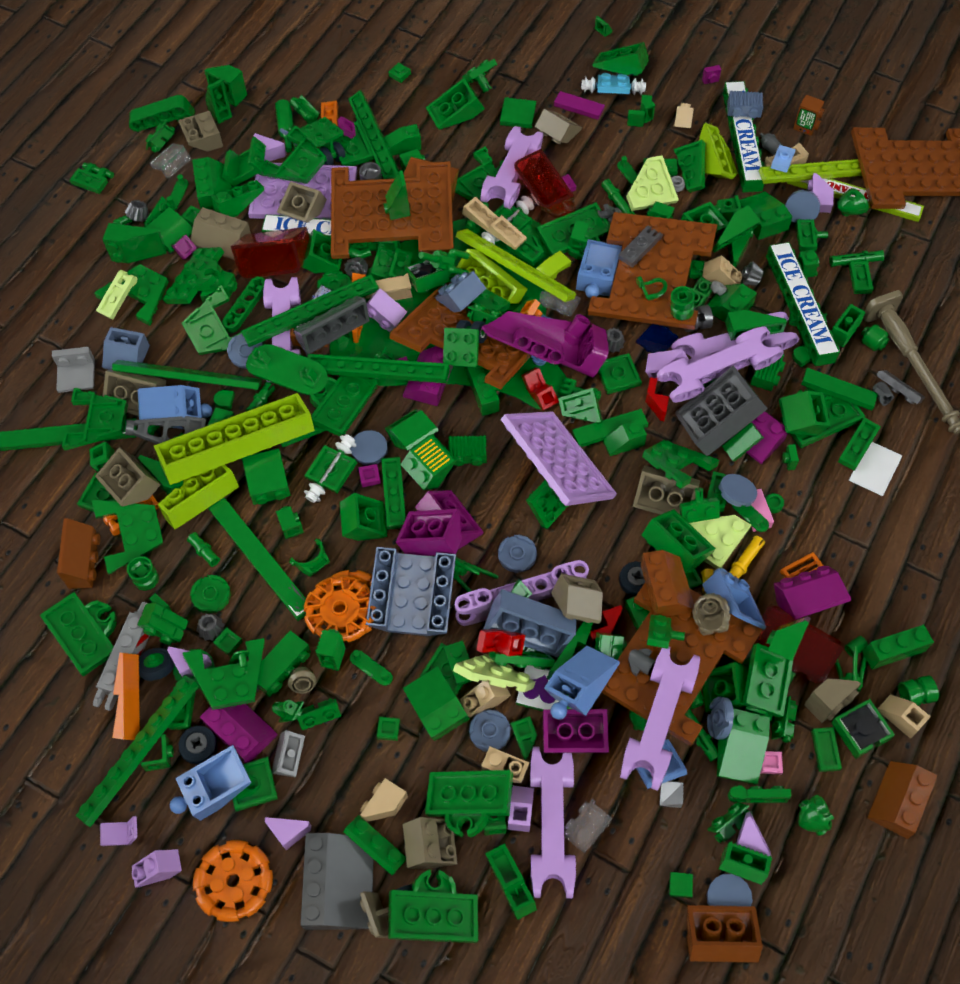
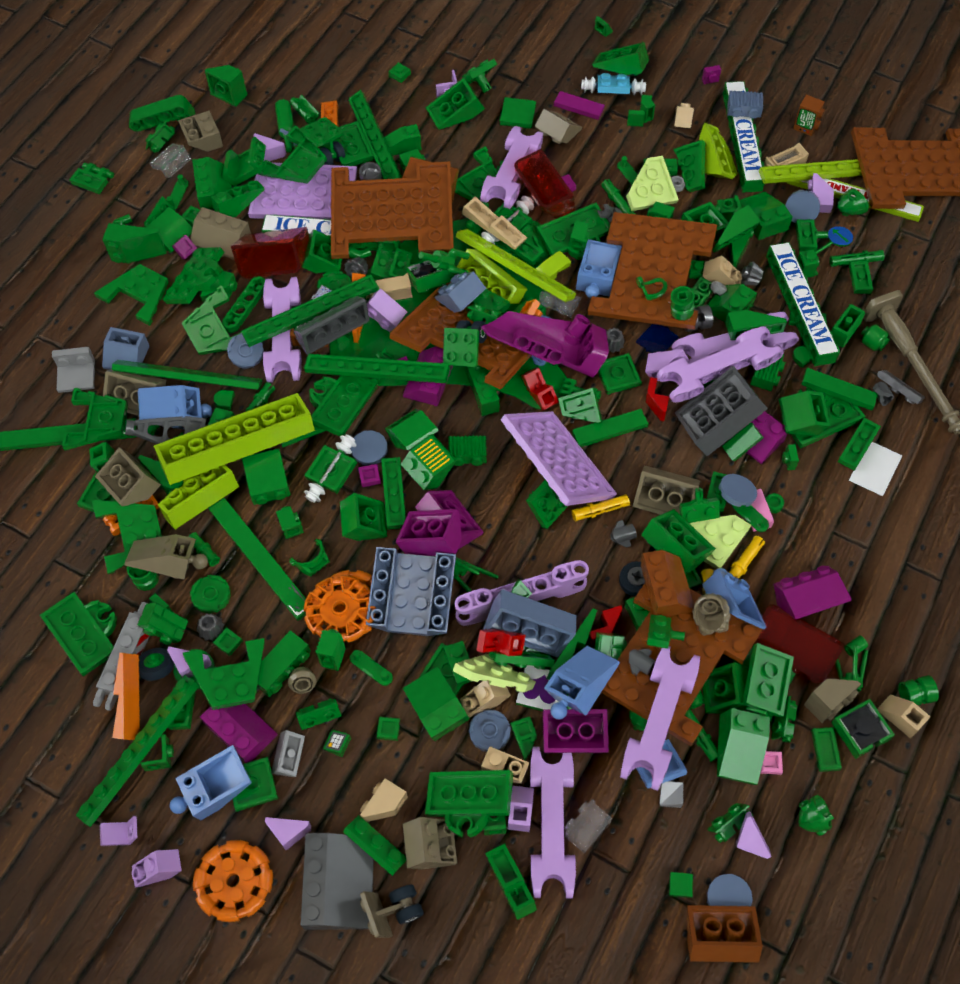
(78, 554): dark orange slope -> none
(116, 294): yellowish green plate -> none
(137, 211): flat silver piece -> none
(165, 555): none -> dark tan slope
(201, 751): black wheel -> none
(218, 102): green slope -> none
(239, 657): green piece -> none
(287, 369): green piece -> none
(287, 710): green hinge -> none
(301, 202): dark tan slope -> none
(337, 743): none -> slope
(347, 126): magenta plate -> none
(397, 198): green slope -> none
(433, 912): green plate -> none
(442, 88): none -> lavender bracket
(517, 553): sand blue tile -> none
(578, 598): dark tan slope -> none
(592, 510): none -> yellow pin
(623, 534): none -> dark grey piece
(625, 438): green slope -> none
(640, 246): flat silver hinge -> none
(673, 458): green wing -> none
(721, 718): sand blue tile -> none
(745, 863): green brick -> none
(757, 794): green hinge -> none
(770, 142): dark grey piece -> none
(783, 158): light blue plate -> none
(784, 571): orange tile -> none
(787, 638): green slope -> none
(838, 236): none -> blue piece
(897, 646): green brick -> none
(902, 798): dark orange slope -> none

